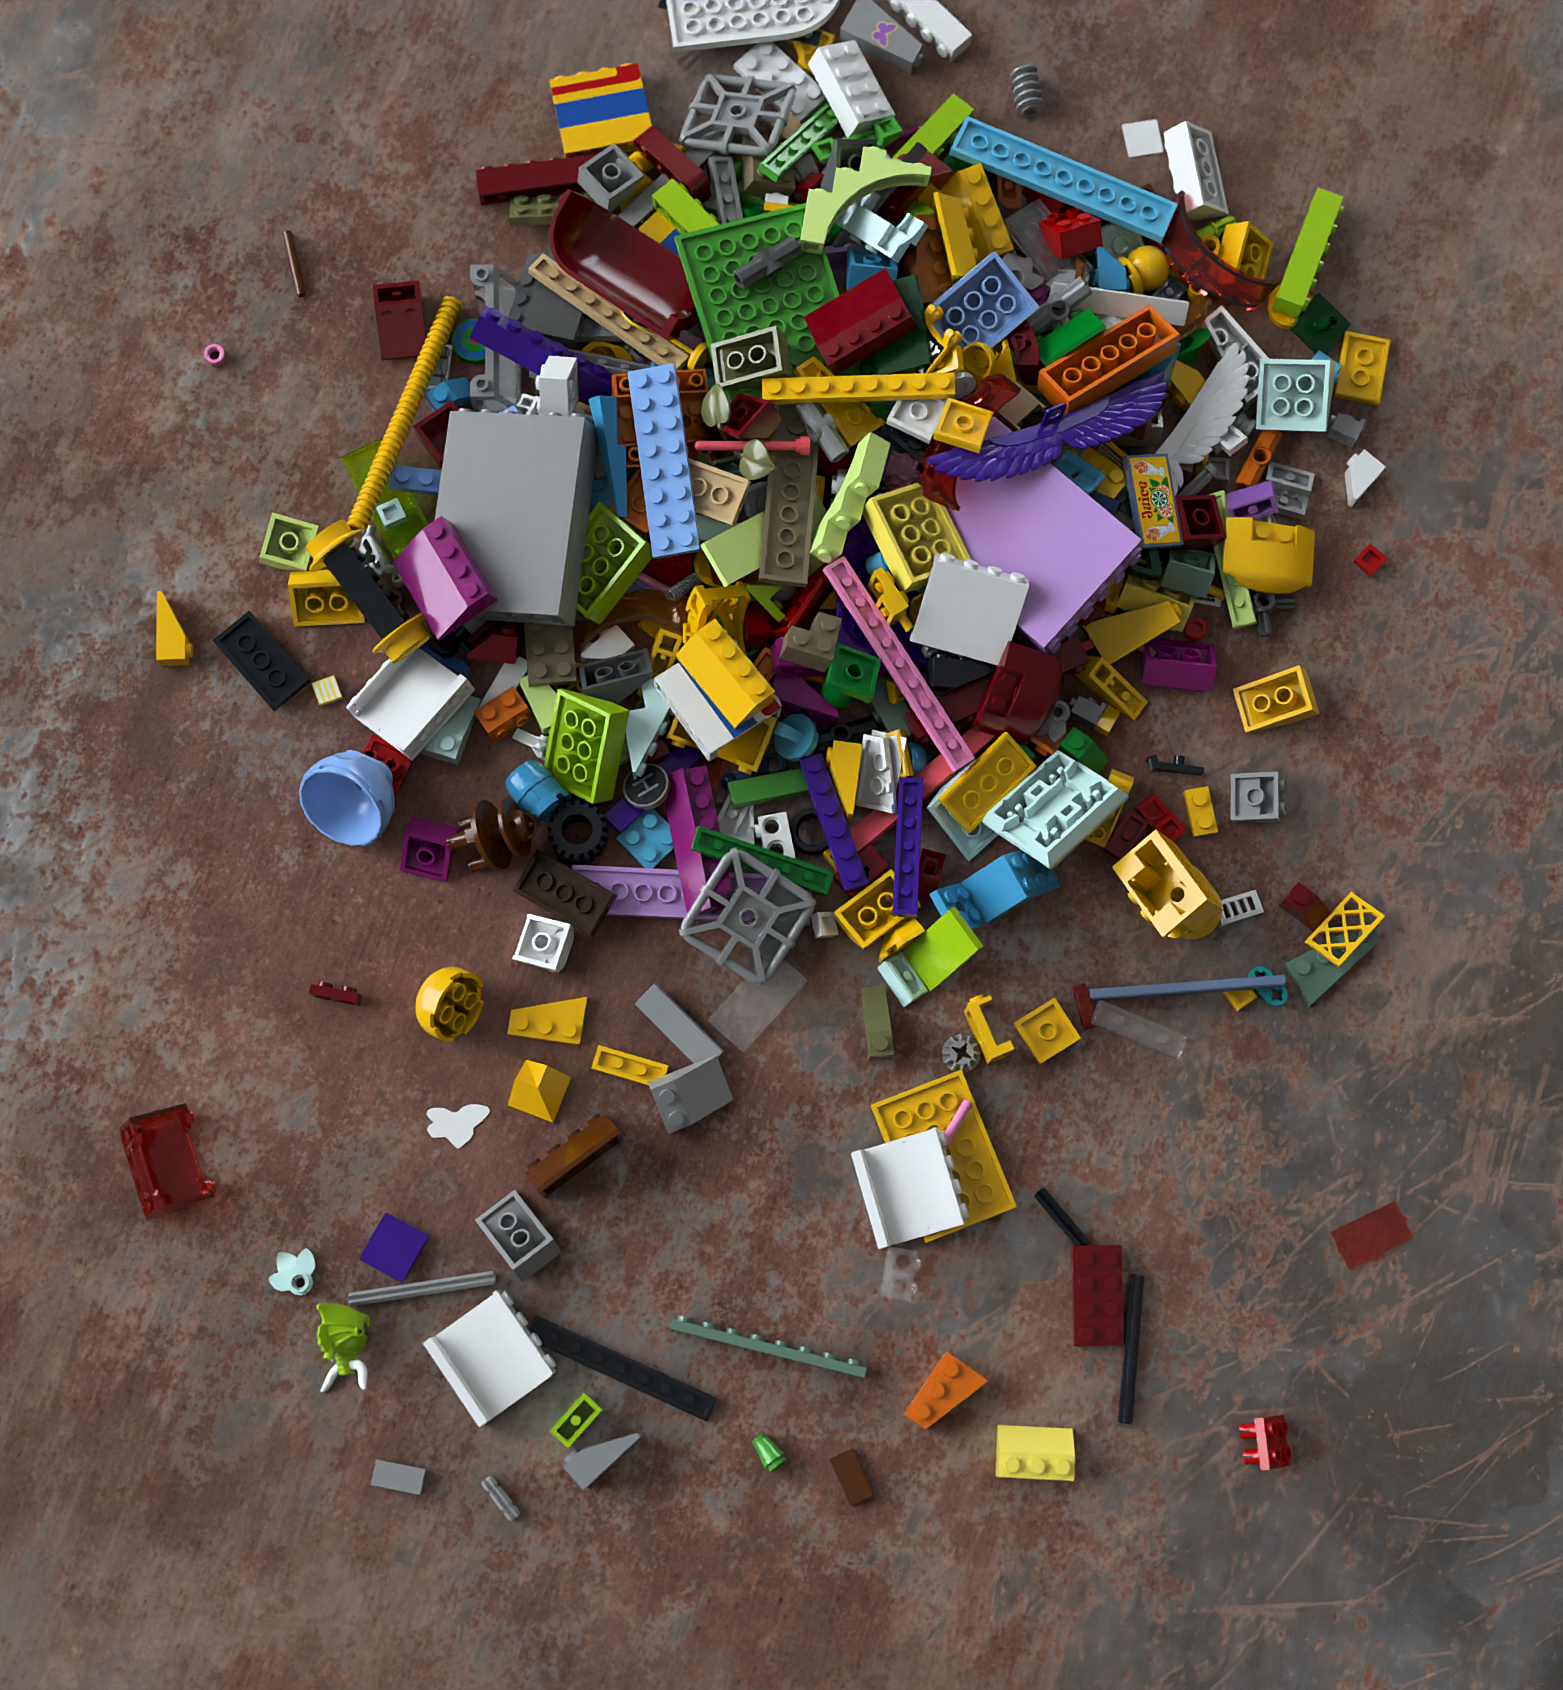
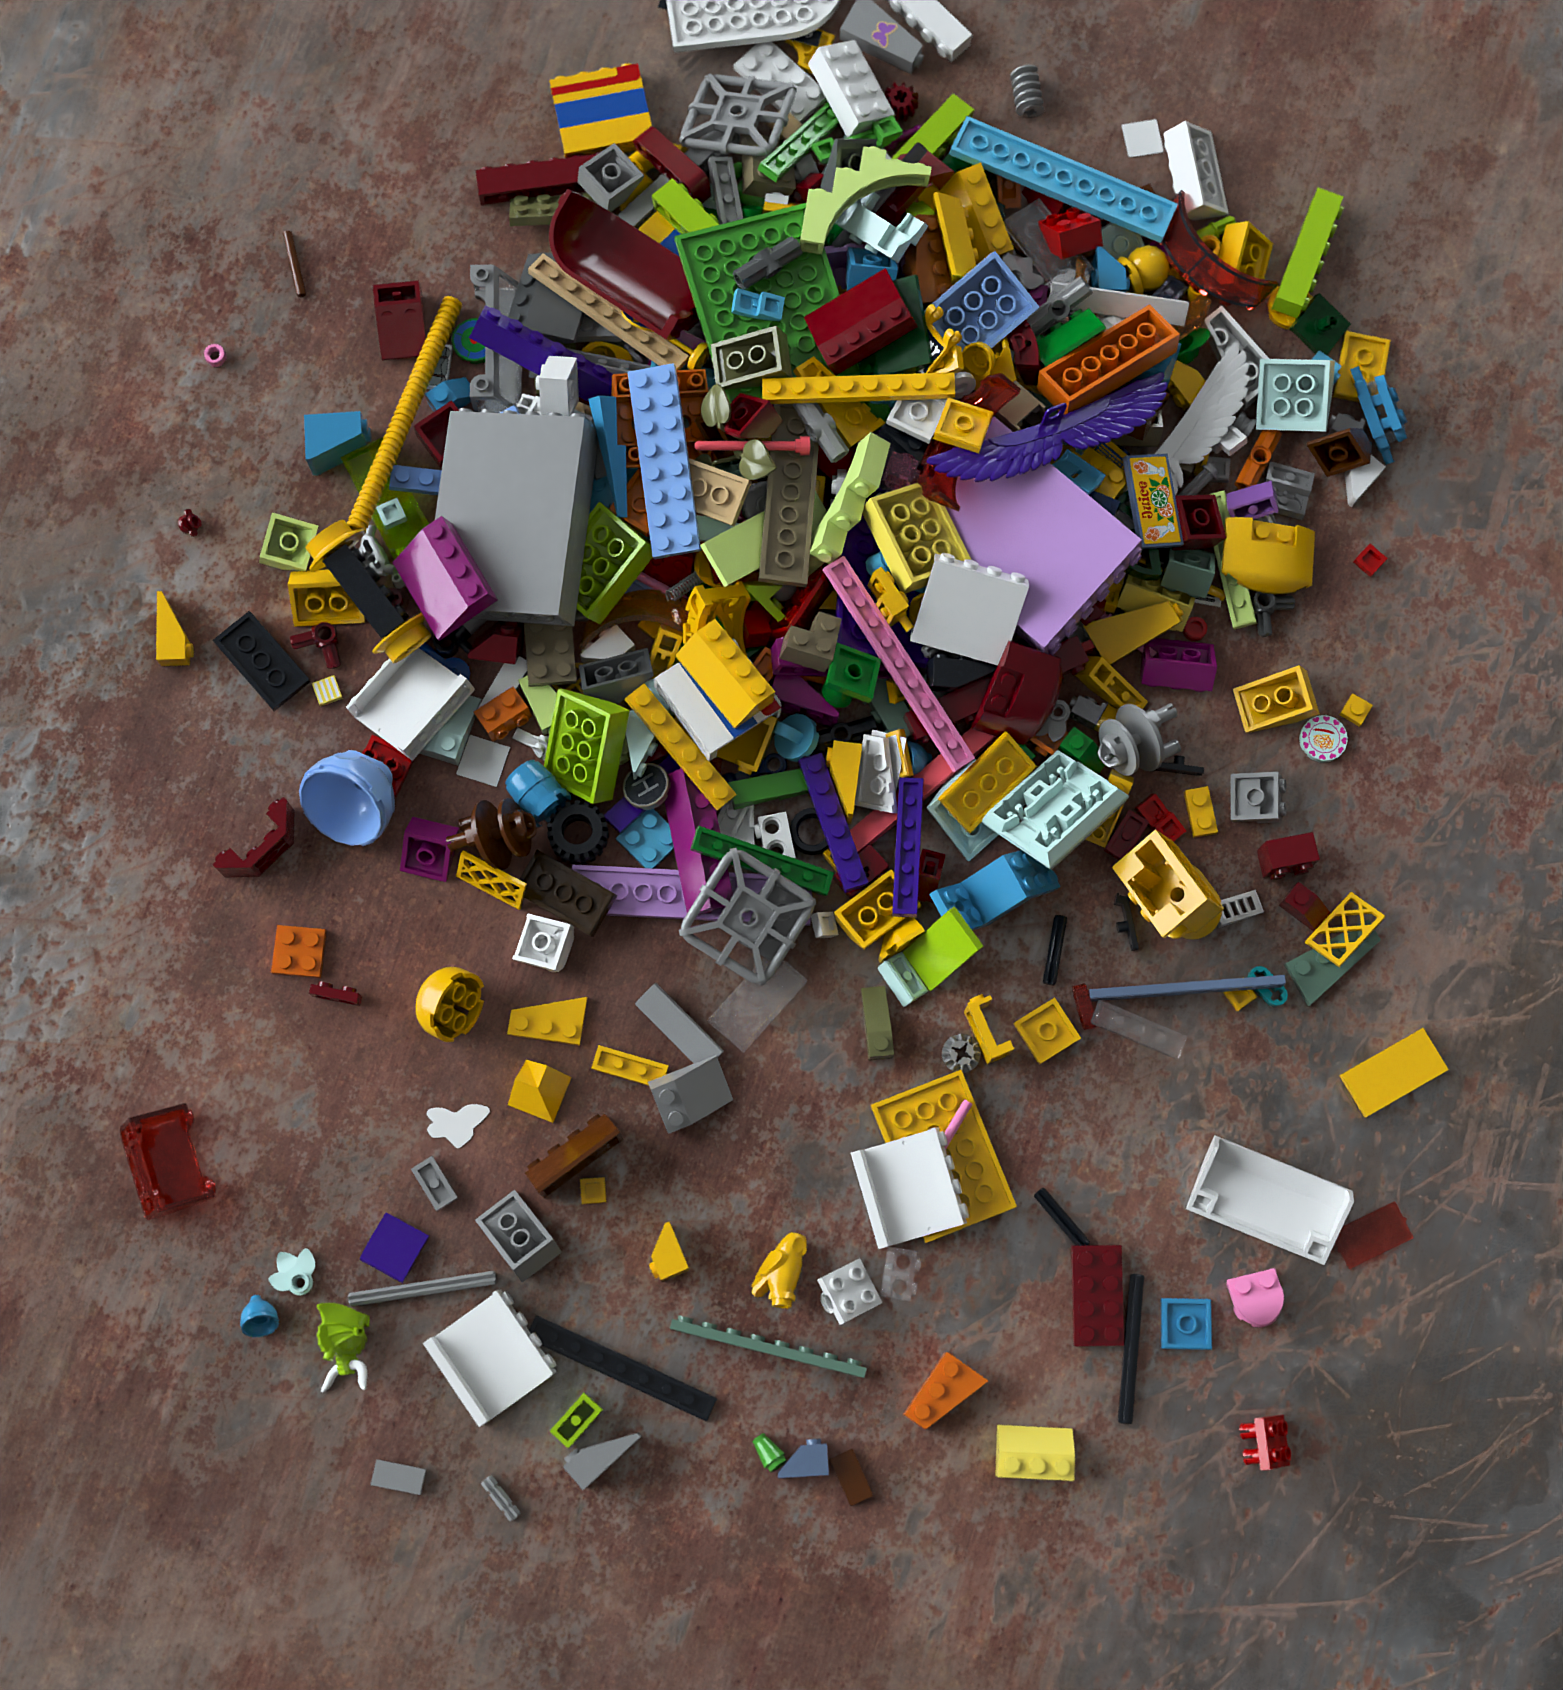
(189, 523): none -> dark red plate
(258, 1318): none -> dark azure helmet
(274, 846): none -> dark red slope
(298, 951): none -> orange plate
(328, 646): none -> dark red axle
(333, 436): none -> dark azure slope
(434, 1183): none -> light grey plate
(483, 760): none -> white sticker
(503, 877): none -> yellow window
(593, 1190): none -> yellow tile
(667, 1256): none -> yellow slope
(680, 747): none -> yellow plate
(757, 306): none -> medium azure slope
(781, 1271): none -> yellow animal
(807, 1461): none -> sand blue slope
(848, 1292): none -> white plate
(908, 99): none -> dark red gear
(1055, 950): none -> black axle
(1128, 924): none -> black piece
(1134, 739): none -> light grey piece
(1186, 1324): none -> dark azure tile
(1257, 1297): none -> bright pink slope
(1270, 1200): none -> white slope
(1288, 855): none -> dark red piece
(1323, 738): none -> light aqua tile
(1341, 451): none -> reddish brown slope
(1355, 710): none -> yellow plate
(1387, 397): none -> dark azure piece
(1393, 1072): none -> yellow tile

